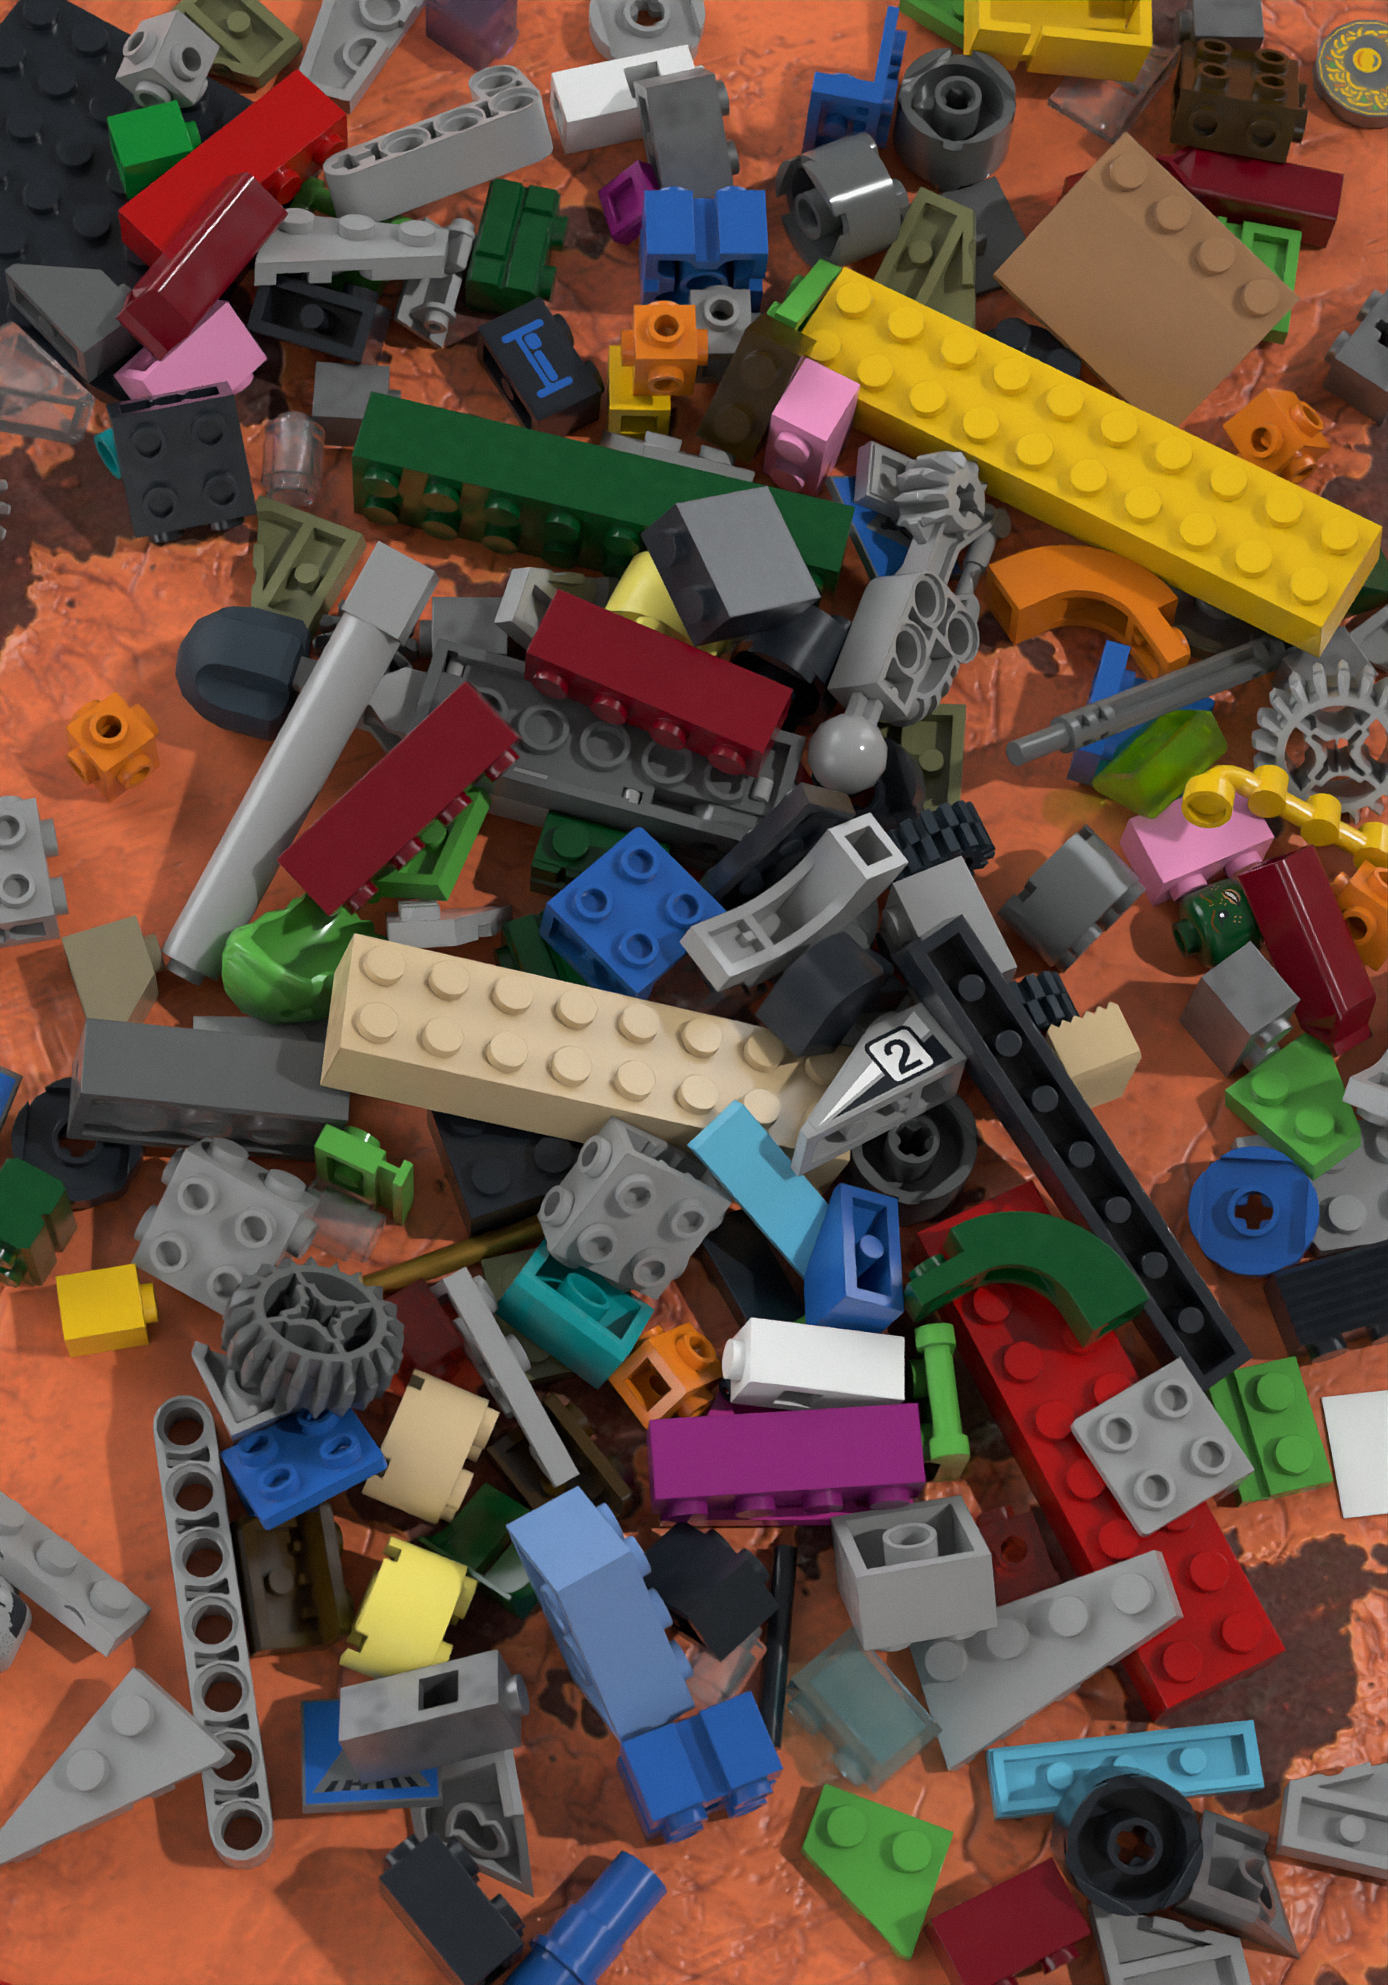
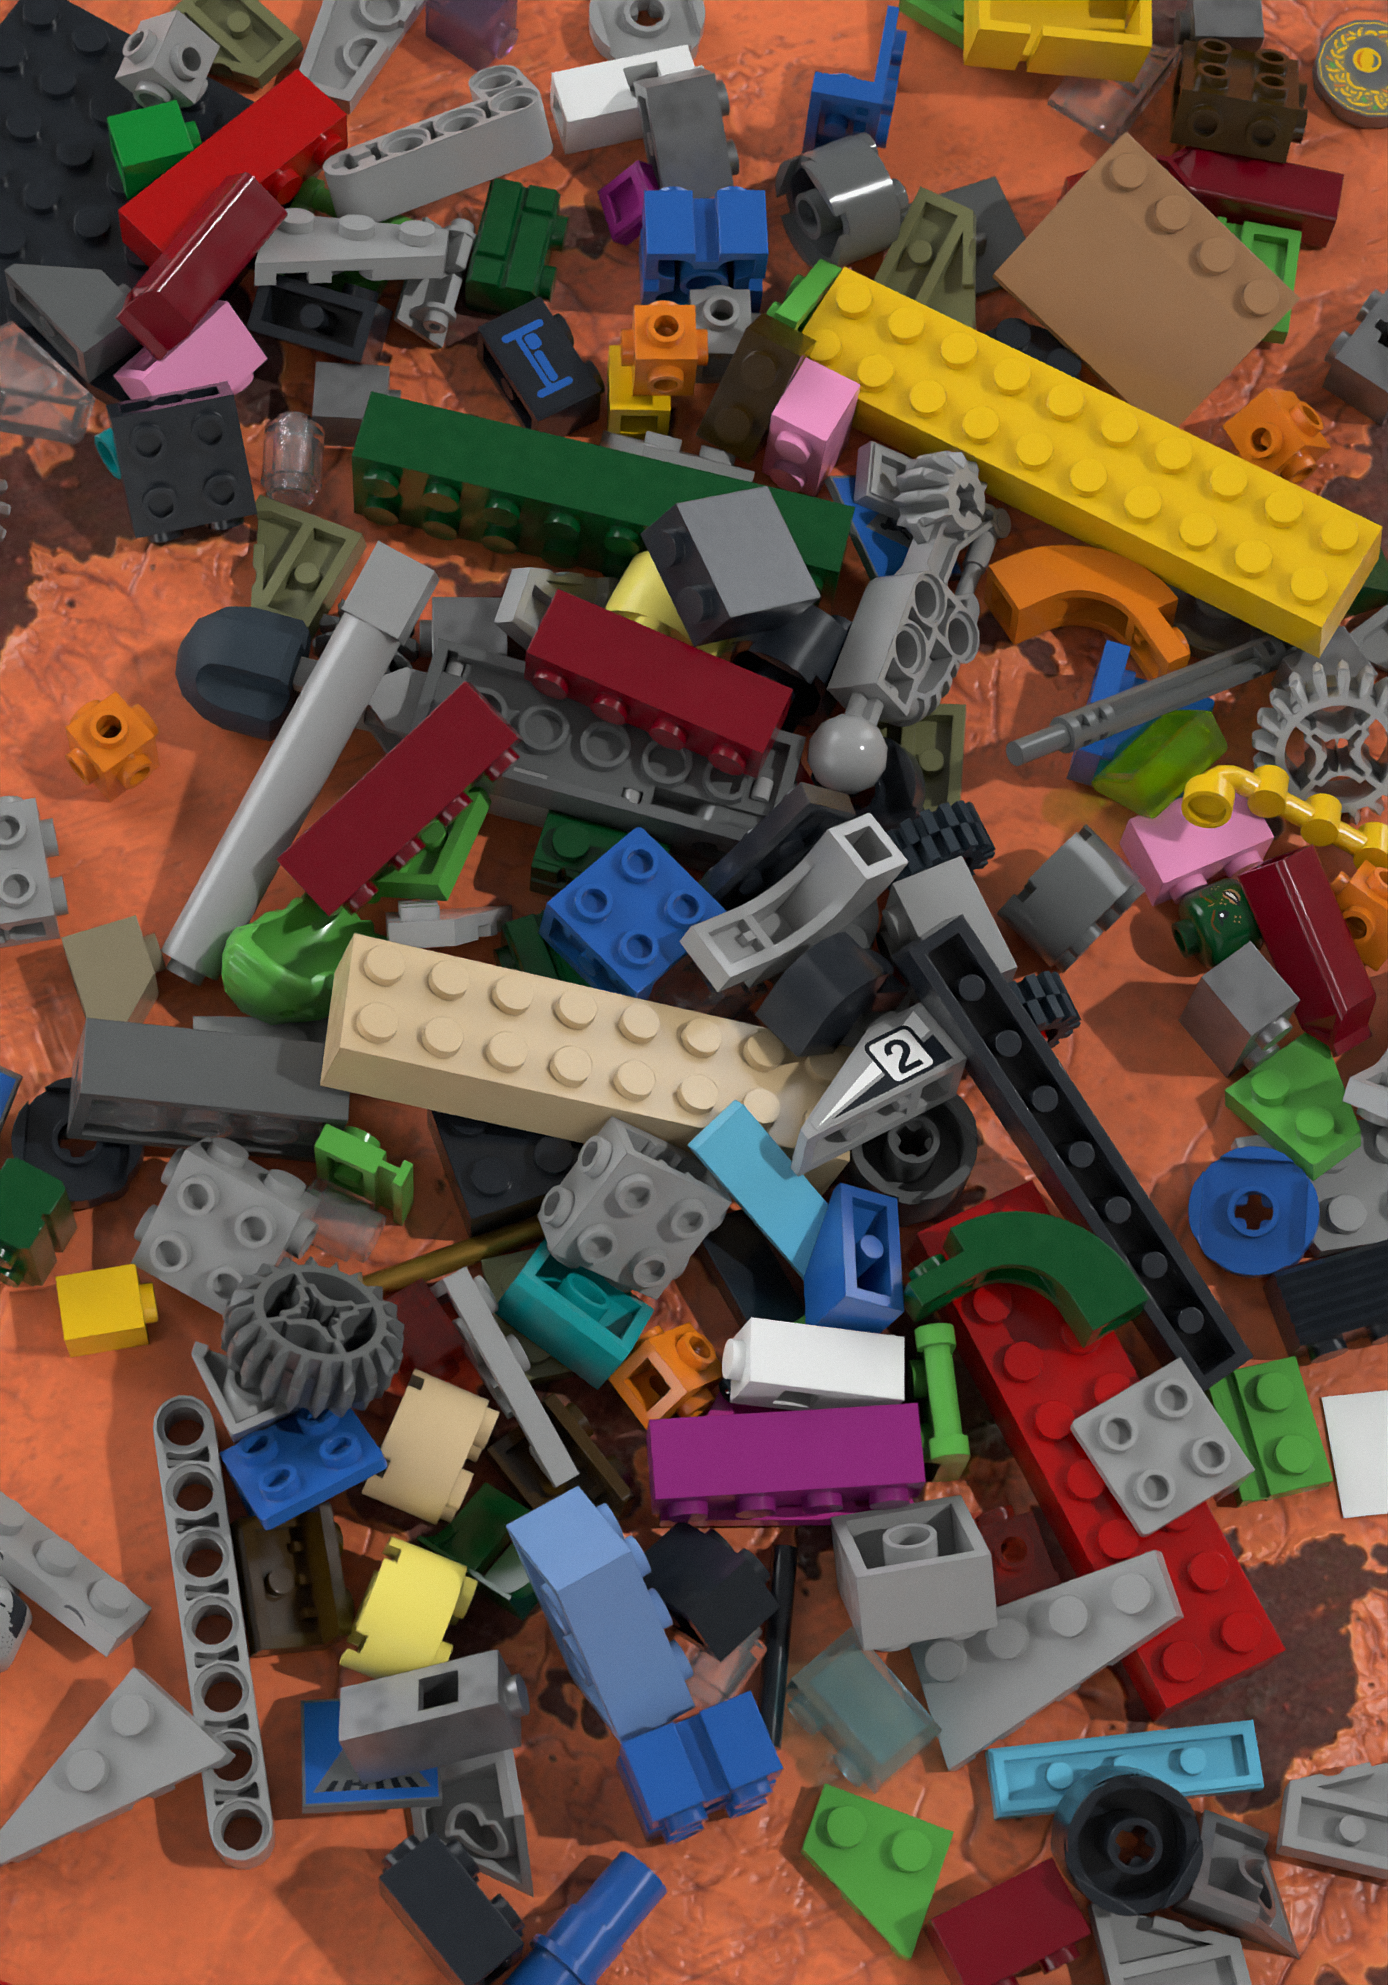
(954, 118): dark grey brick -> none
(1096, 1053): tan brick -> none

